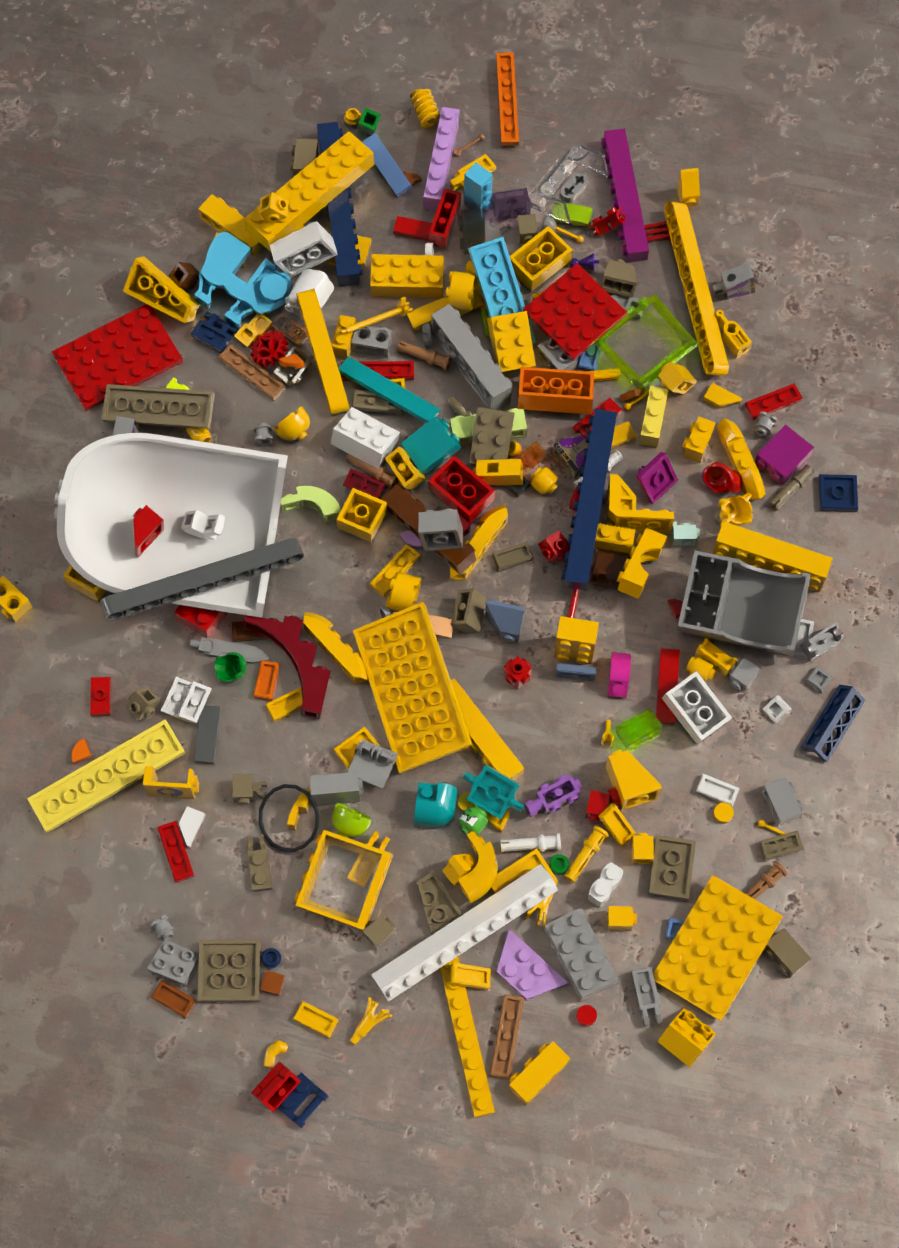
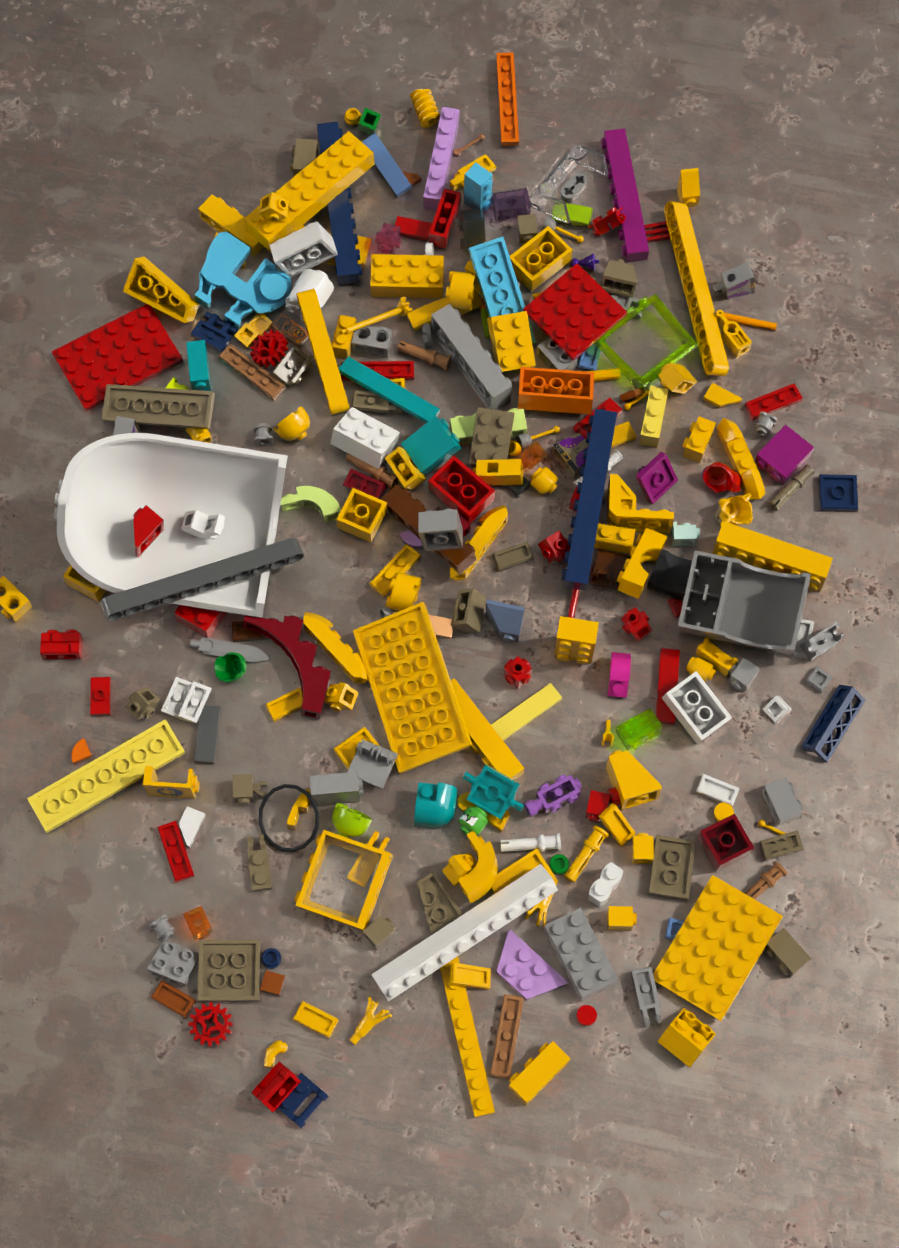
(61, 645): none -> red brick
(184, 275): reddish brown brick -> none
(198, 365): none -> teal brick
(202, 931): none -> clear orange brick
(214, 1015): none -> red gear
(266, 680): orange tile -> none
(292, 360): orange tile -> none
(341, 697): none -> yellow brick
(388, 238): none -> clear pink brick
(458, 408): dark tan arm -> none
(525, 439): none -> hinge
(526, 711): none -> light yellow tile
(575, 671): sand blue tile -> none
(636, 624): none -> red brick
(670, 574): none -> black brick
(725, 842): none -> dark red brick
(750, 321): none -> light orange bar

